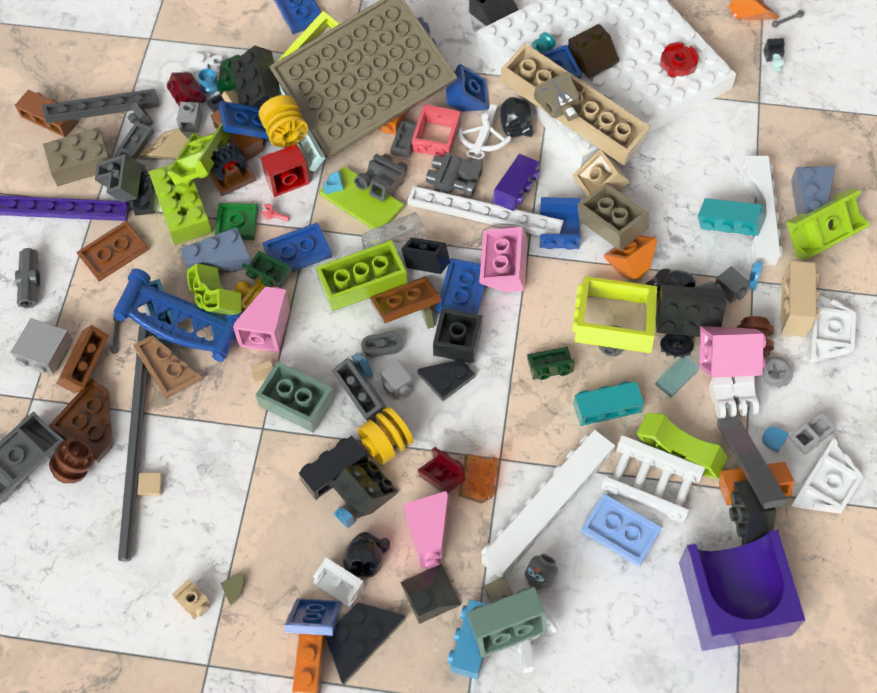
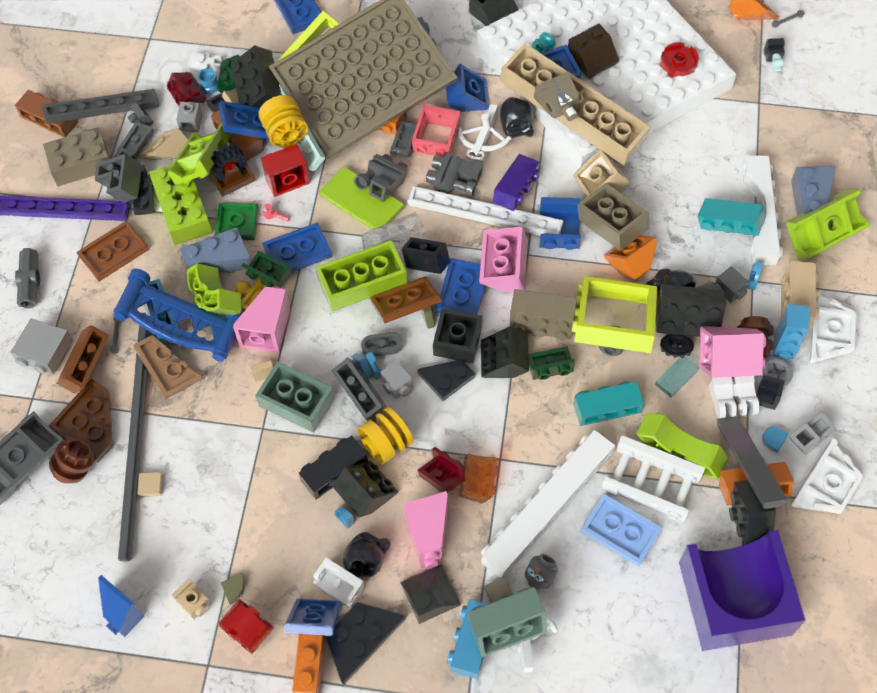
(117, 608): none -> slope
(245, 626): none -> red brick
(333, 183): medium azure tile -> none
(375, 369): none -> dark azure tile
(505, 354): none -> pearl dark grey slope
(542, 314): none -> dark tan brick
(769, 392): none -> black panel
(791, 331): none -> dark azure brick

